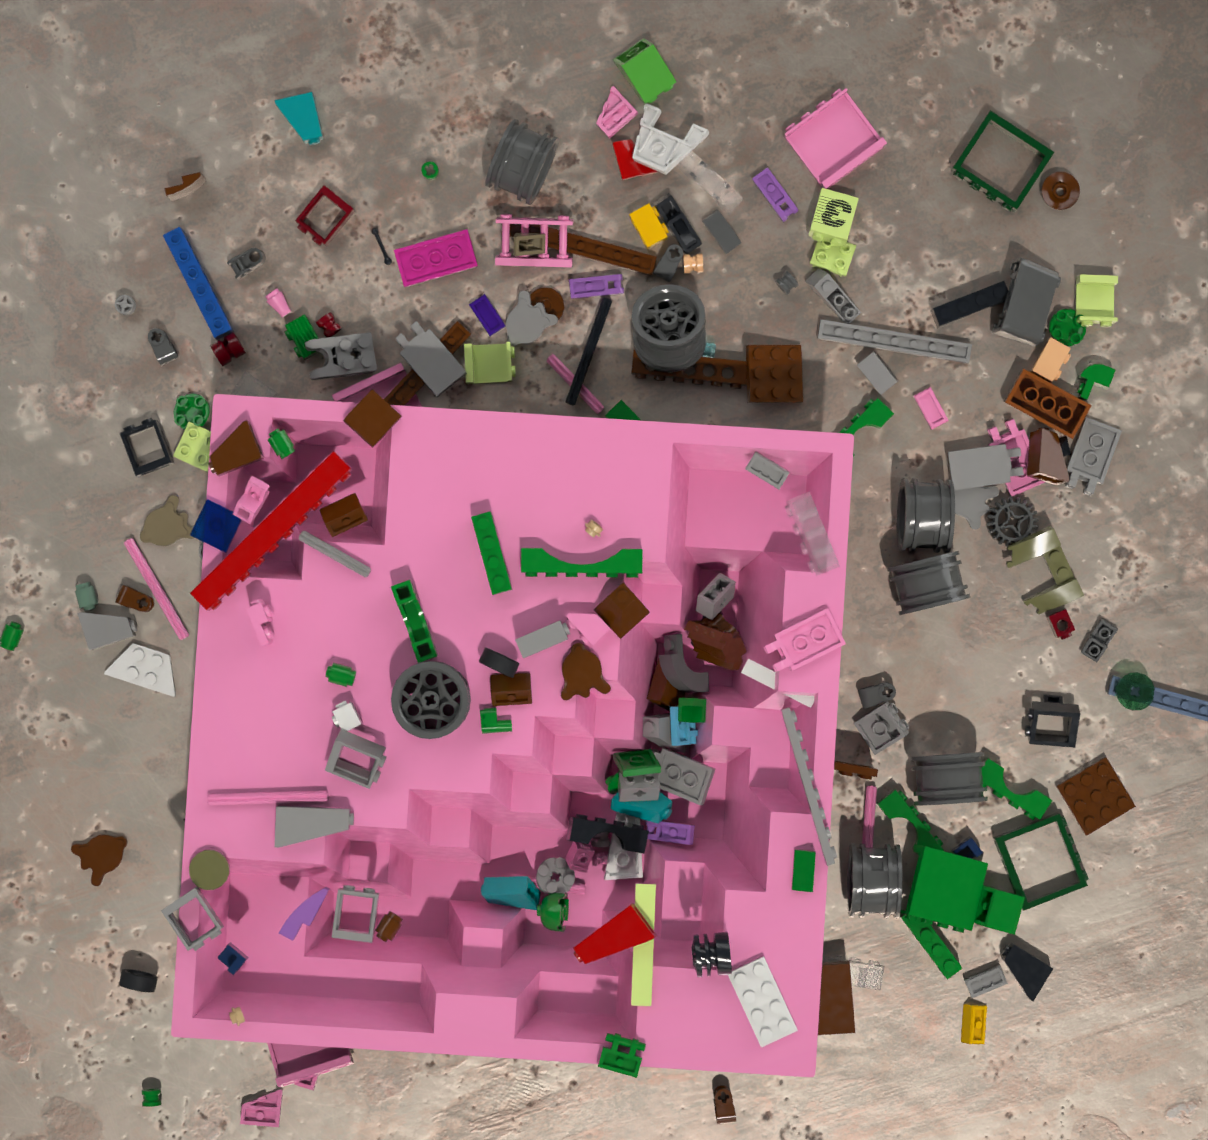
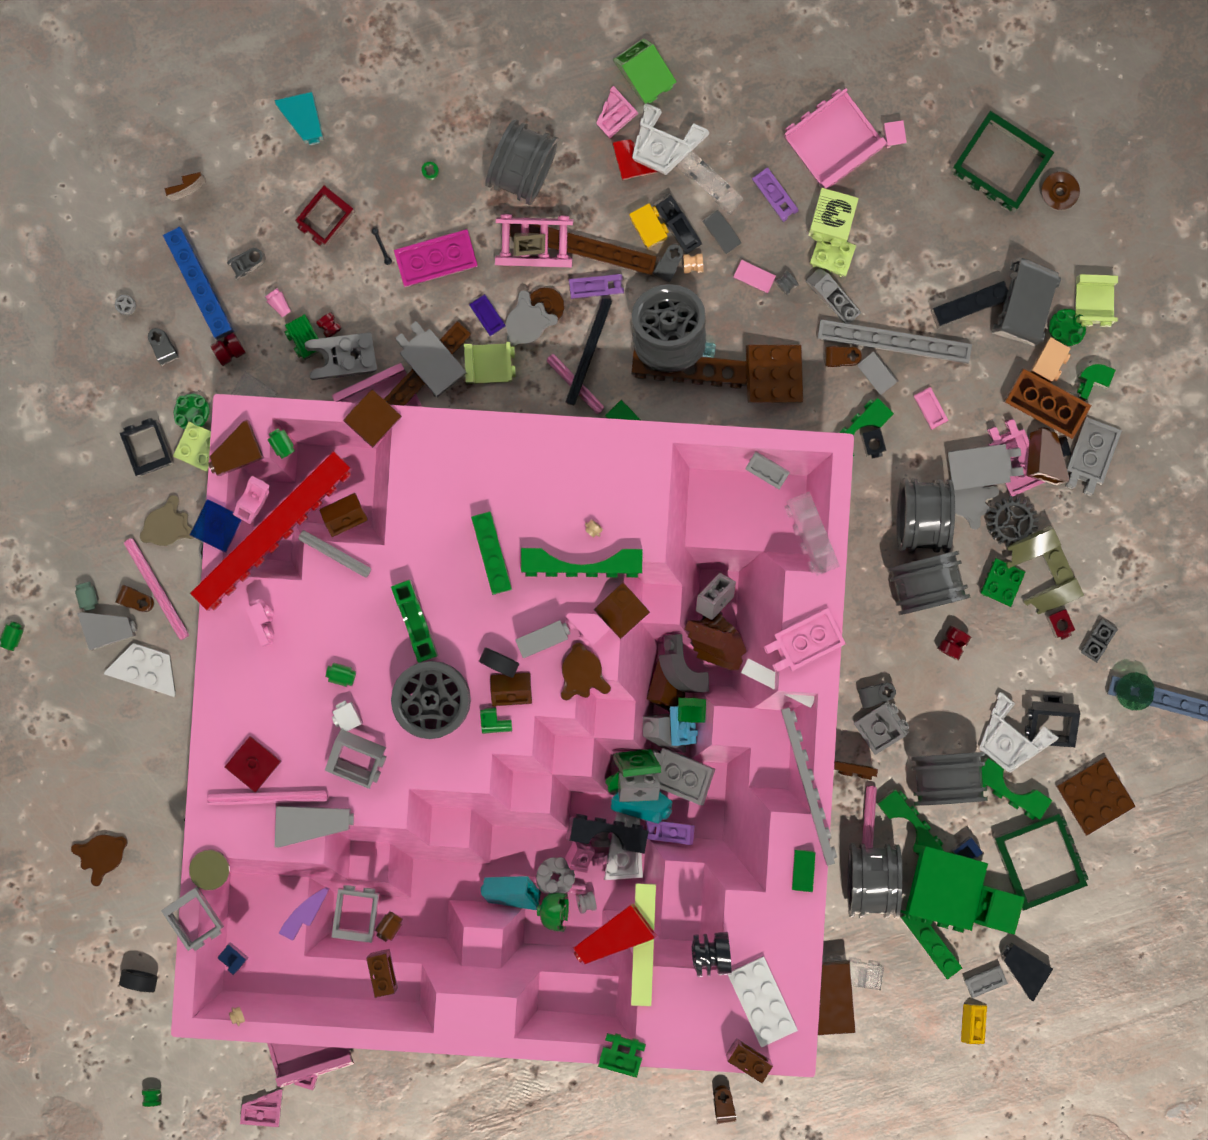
(252, 764): none -> dark red plate
(382, 968): none -> reddish brown window
(586, 902): none -> light grey wheel
(747, 1058): none -> reddish brown window
(754, 276): none -> bright pink tile
(838, 356): none -> reddish brown piece
(877, 435): none -> black brick
(894, 133): none -> bright pink panel
(954, 642): none -> dark red wheel
(1002, 582): none -> green hinge
(1007, 744): none -> white wing

